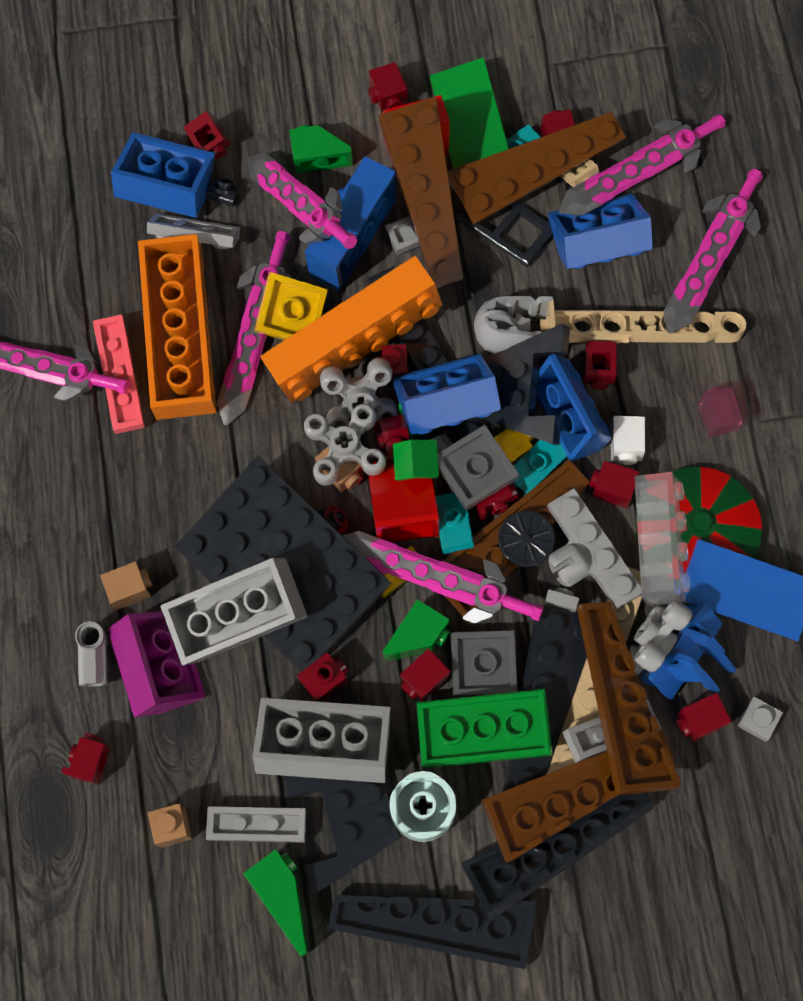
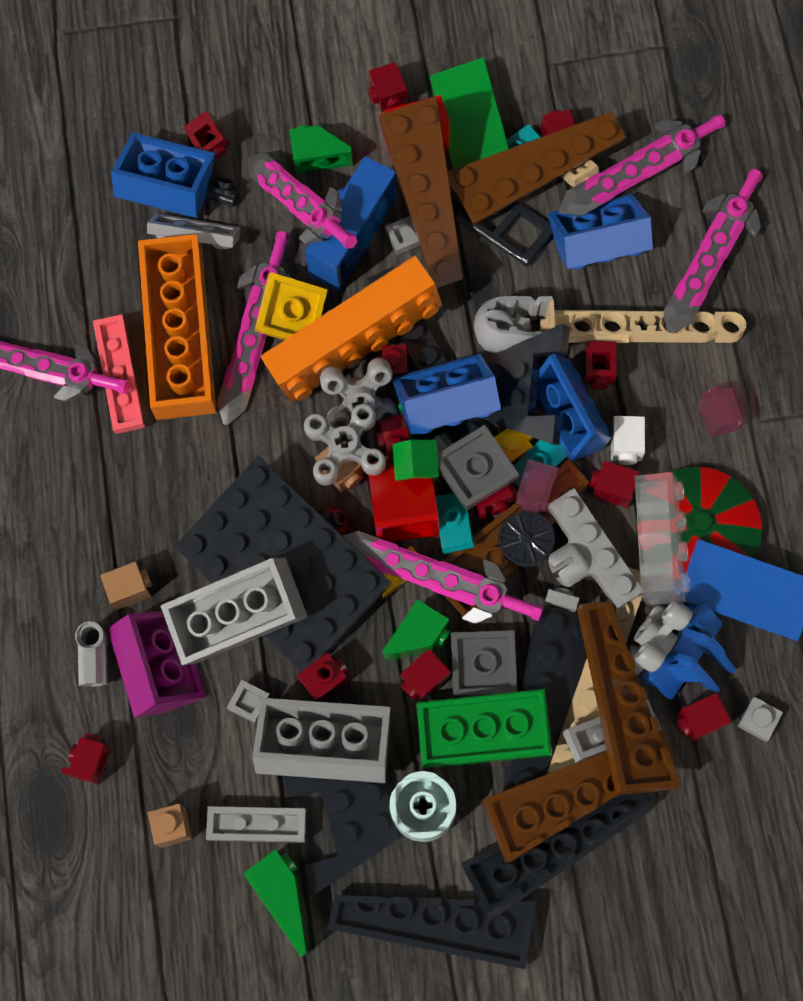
(247, 701): none -> light grey plate
(536, 486): none -> clear pink brick

